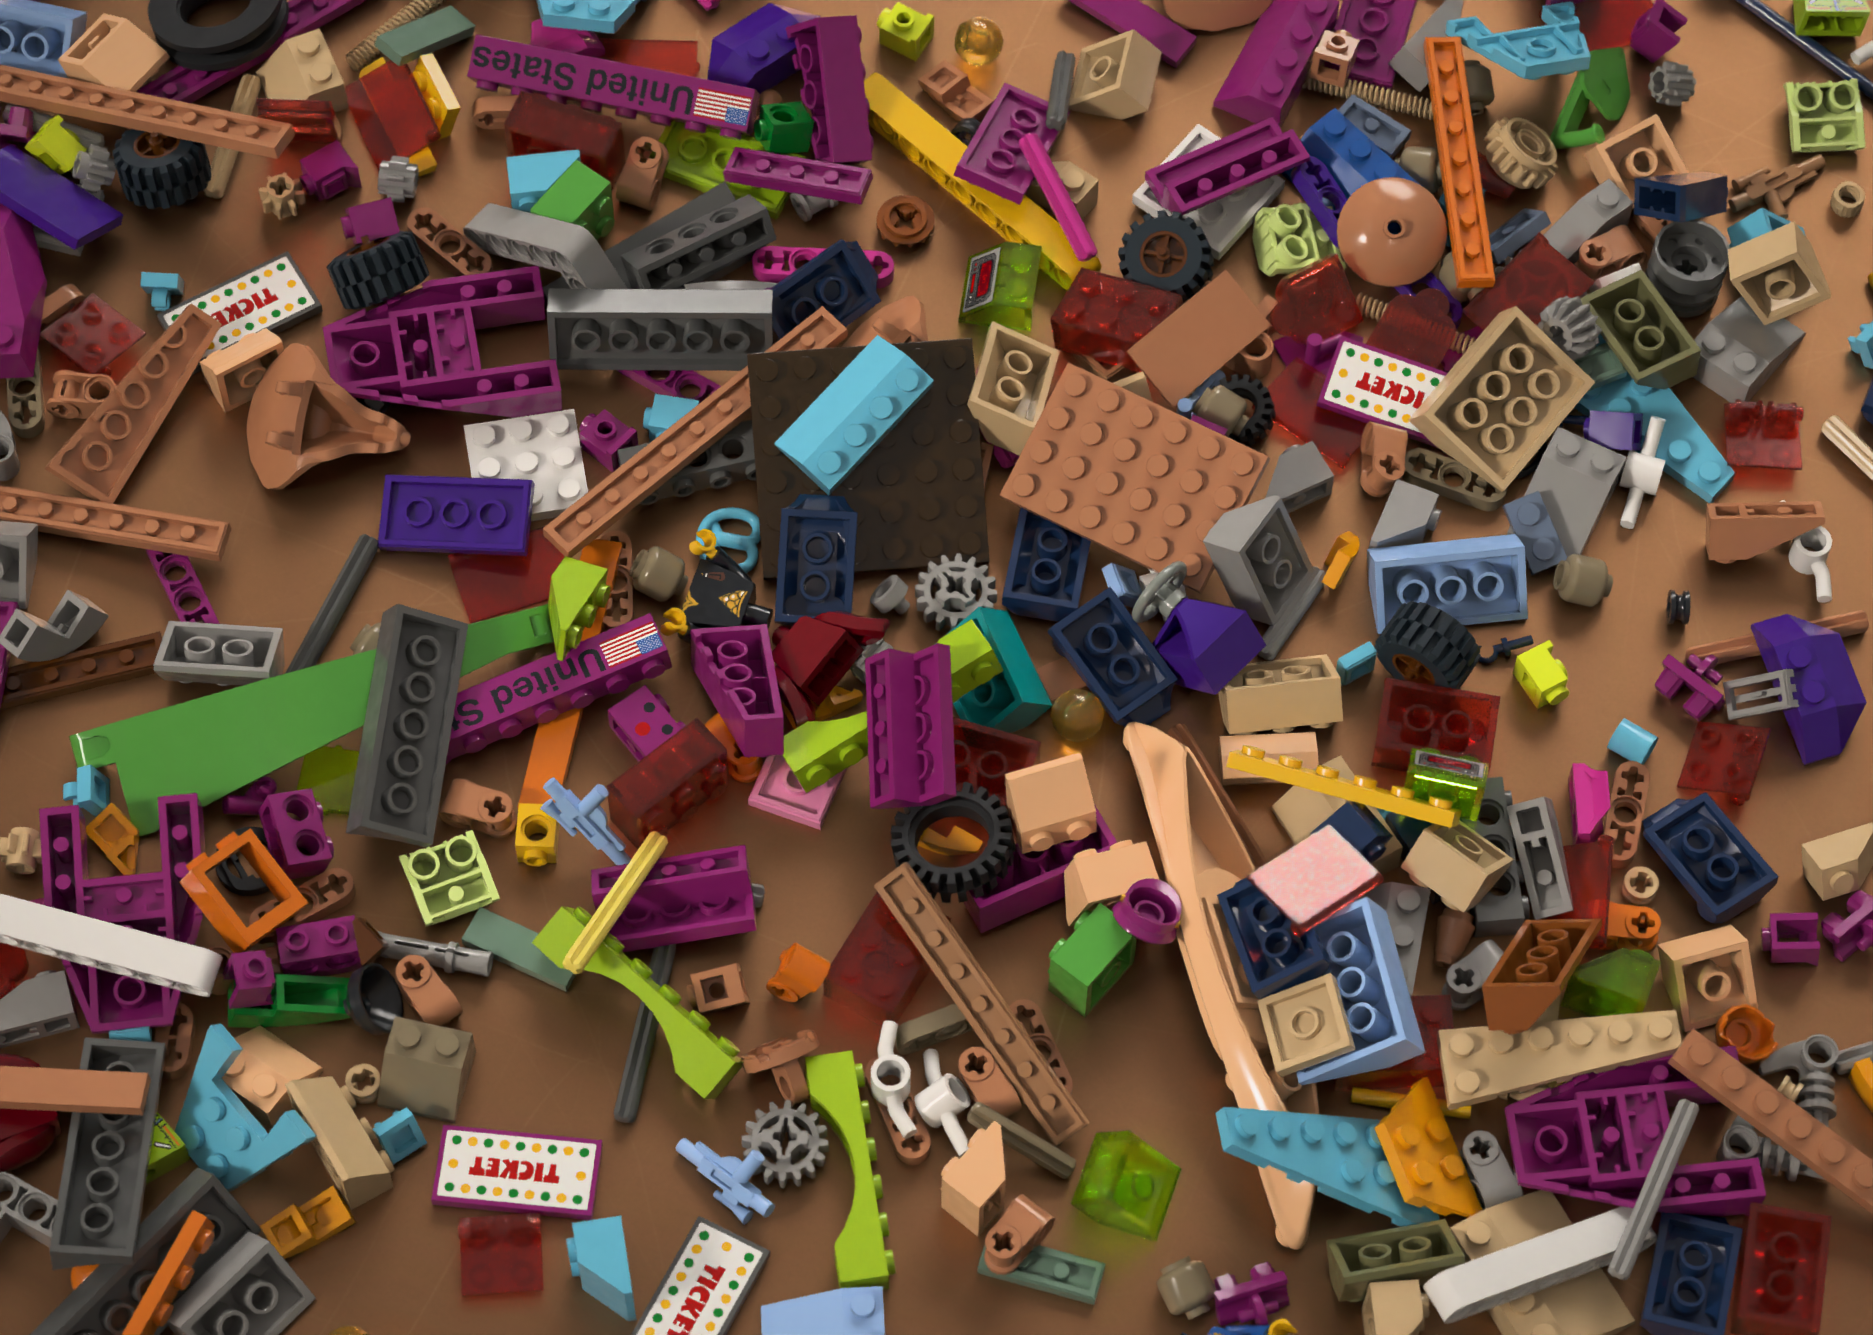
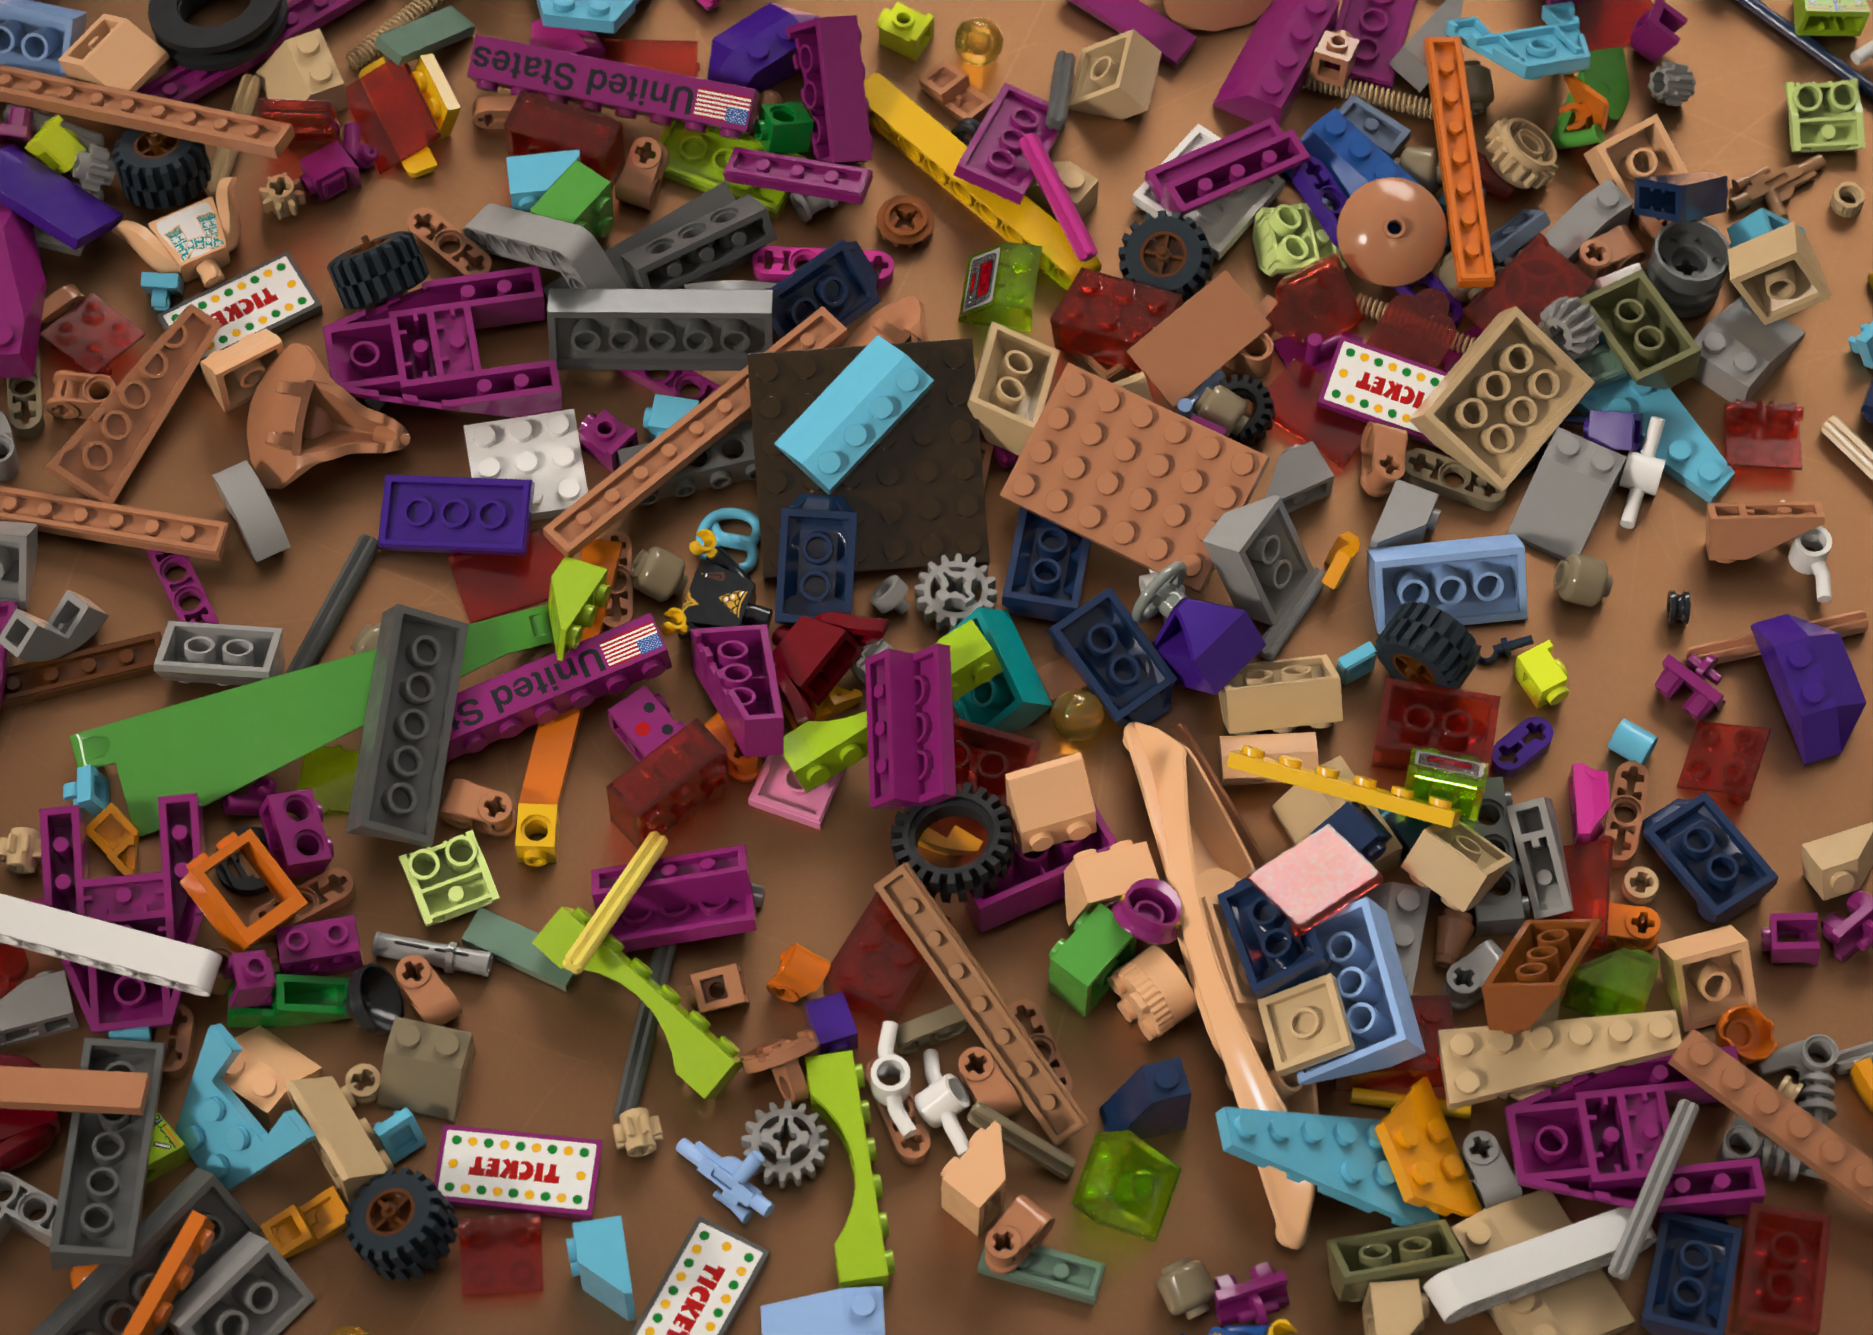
(192, 239): none -> light nougat torso
(252, 510): none -> light grey brick
(359, 153): none -> magenta arm
(368, 940): reddish brown slope -> none
(372, 219): magenta brick -> none
(398, 178): light grey gear -> none
(401, 1224): none -> black wheel
(586, 817): light blue piece -> none
(637, 1132): none -> tan gear
(832, 1024): none -> dark purple brick
(1123, 583): light blue tile -> none
(1150, 1101): none -> dark blue slope
(1153, 992): none -> light nougat piece
(1516, 741): none -> dark purple beam
(1536, 531): sand blue plate -> none
(1588, 106): none -> orange piece
(1785, 689): light grey tile -> none

